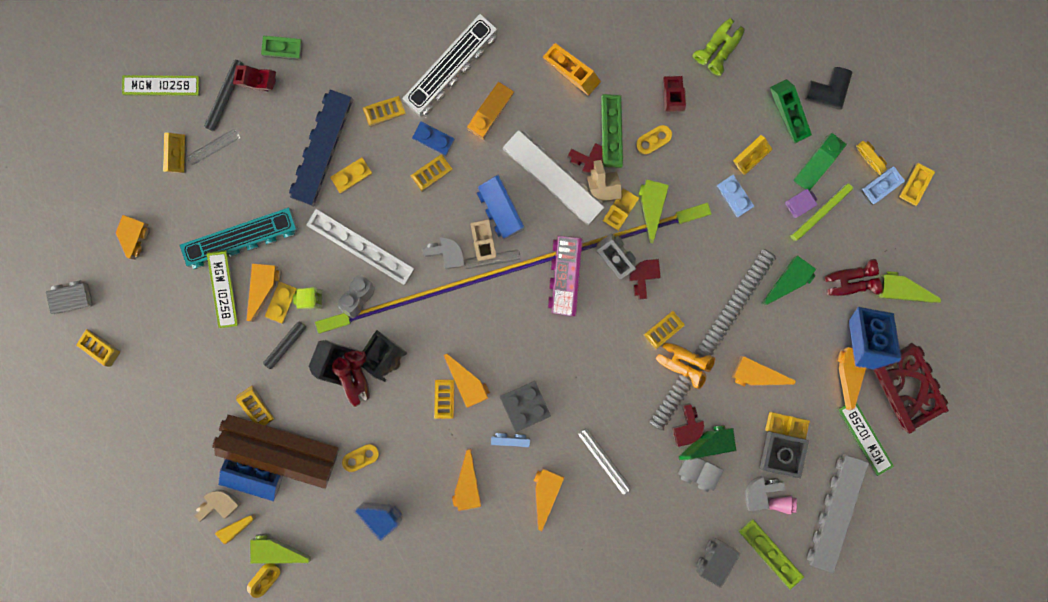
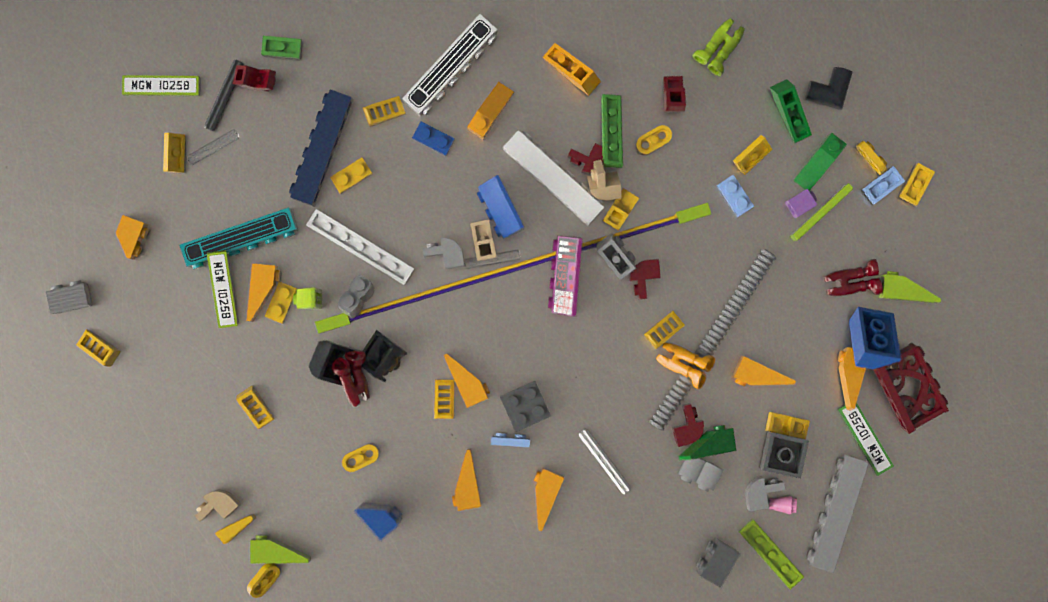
(249, 480): blue slope -> none
(275, 451): reddish brown brick -> none
(284, 345): dark grey axle -> none
(421, 171): yellow slope -> none
(652, 203): lime slope -> none
(794, 277): green slope -> none

